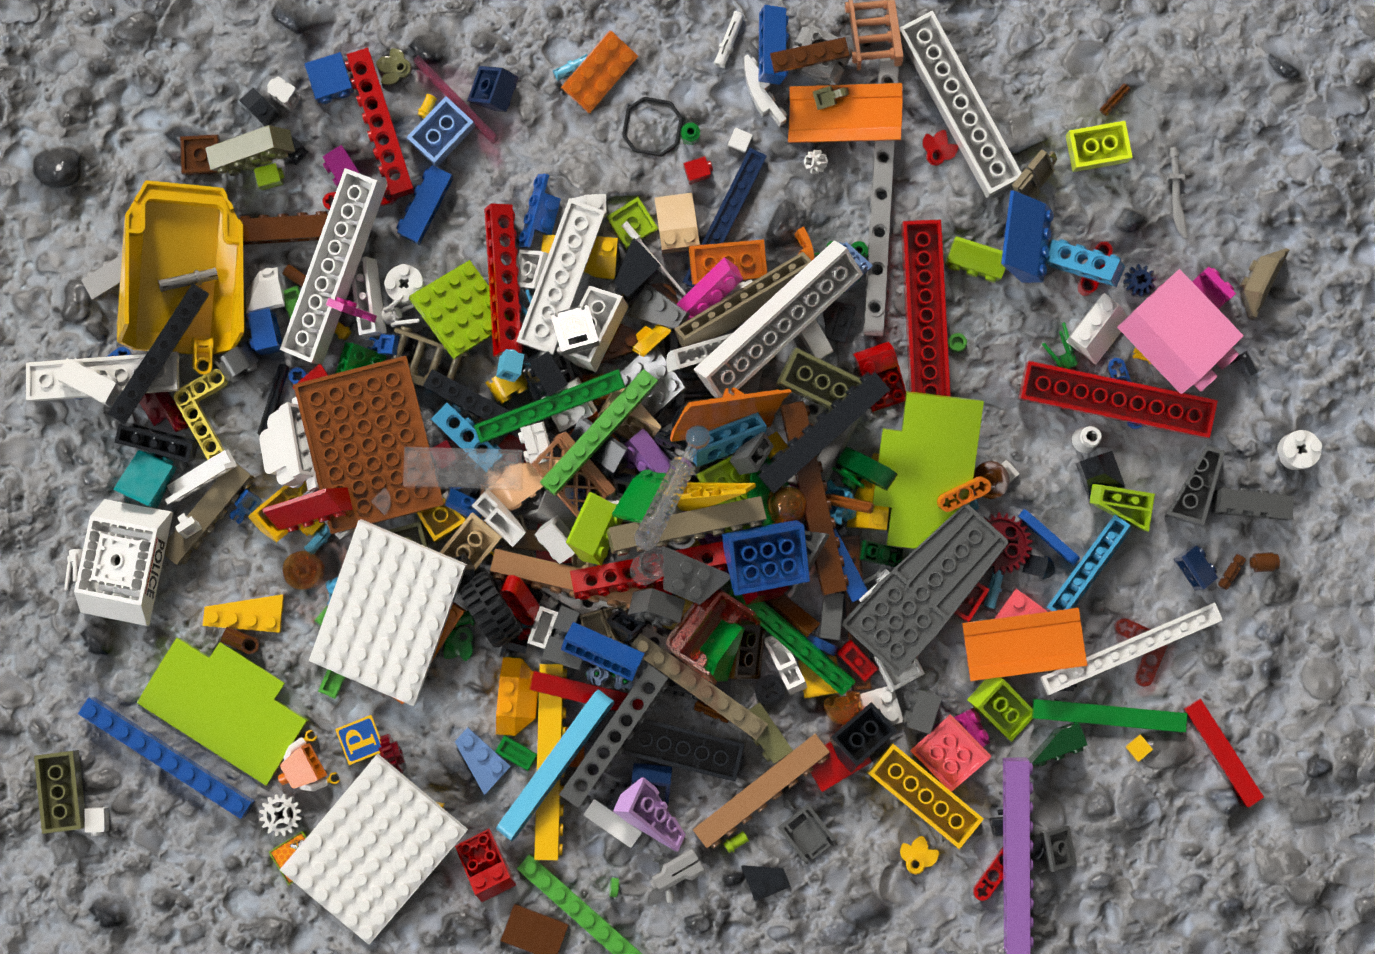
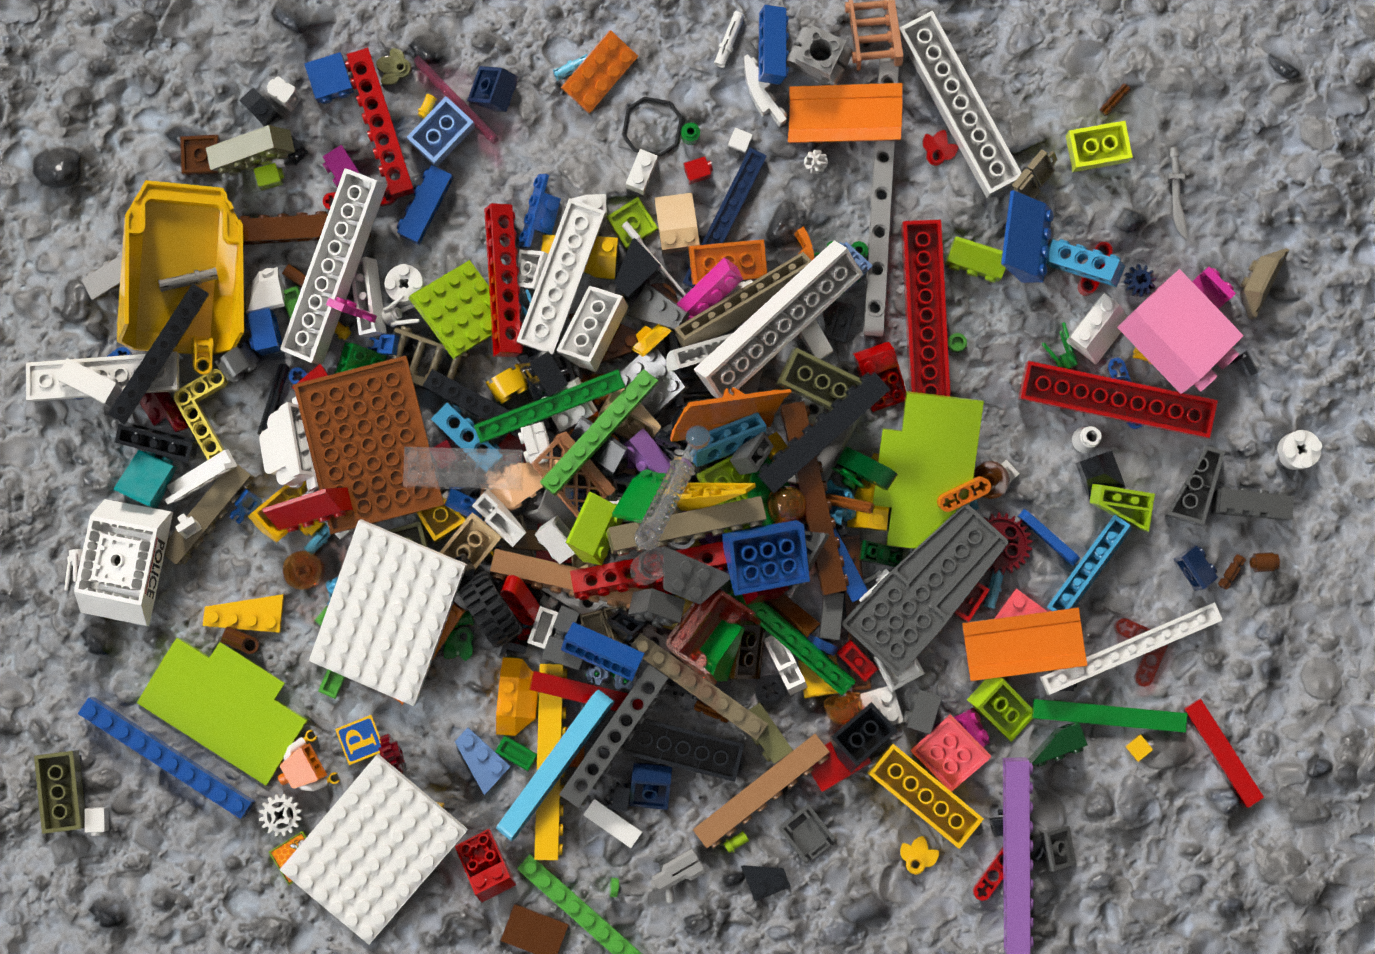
(382, 501): clear tile -> none
(510, 365): medium azure brick -> none
(572, 325): container -> none
(641, 171): none -> white brick
(646, 811): lavender wedge -> none
(809, 55): reddish brown plate -> none
(827, 97): olive plate -> none
(1039, 566): black tile -> none

